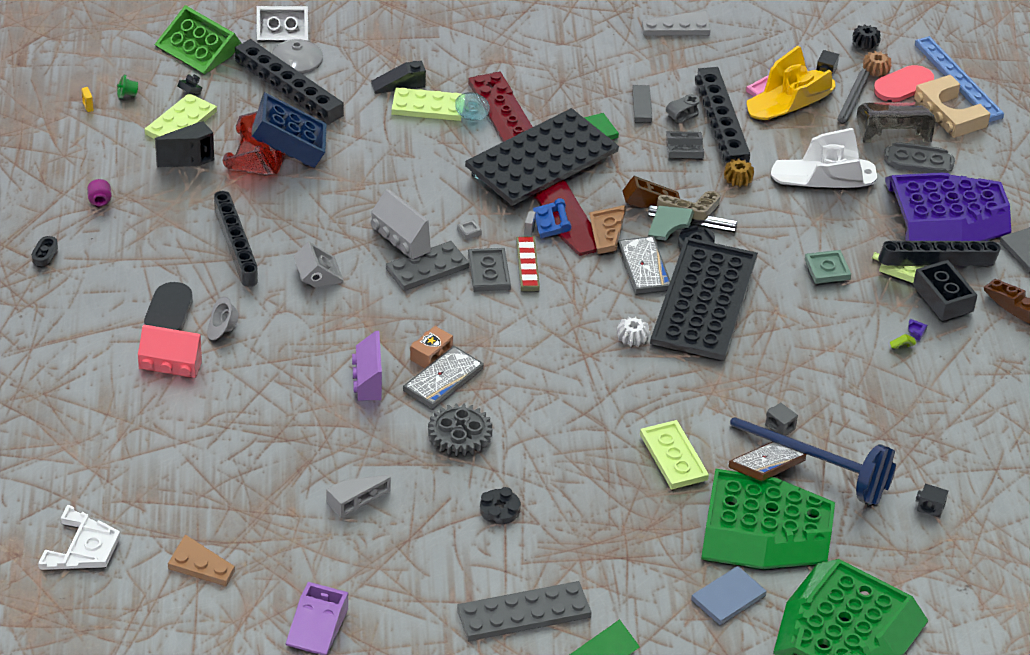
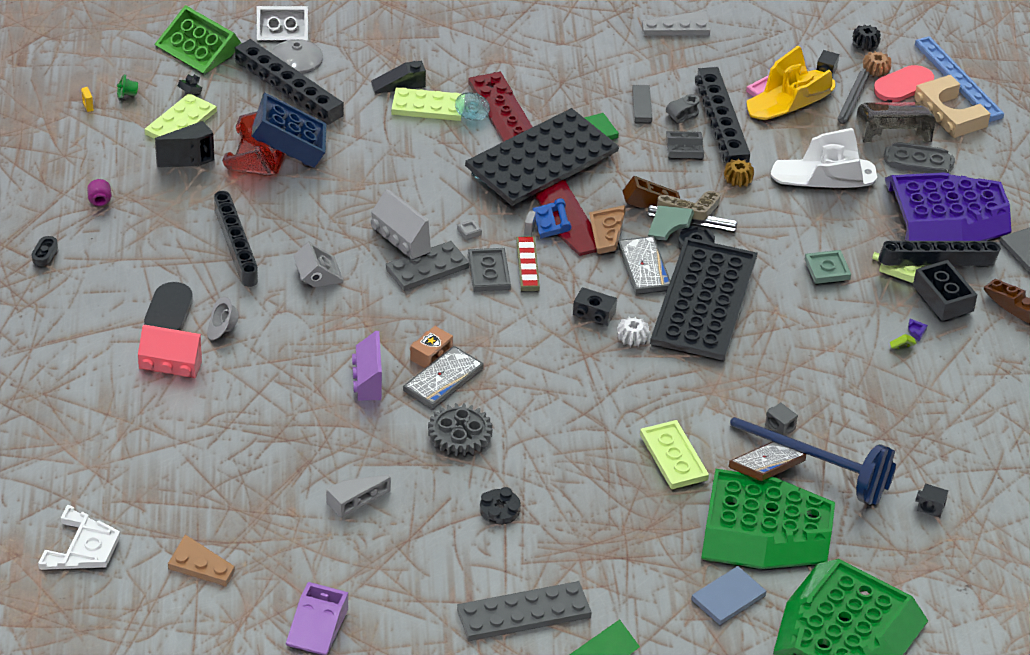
(594, 306): none -> black brick

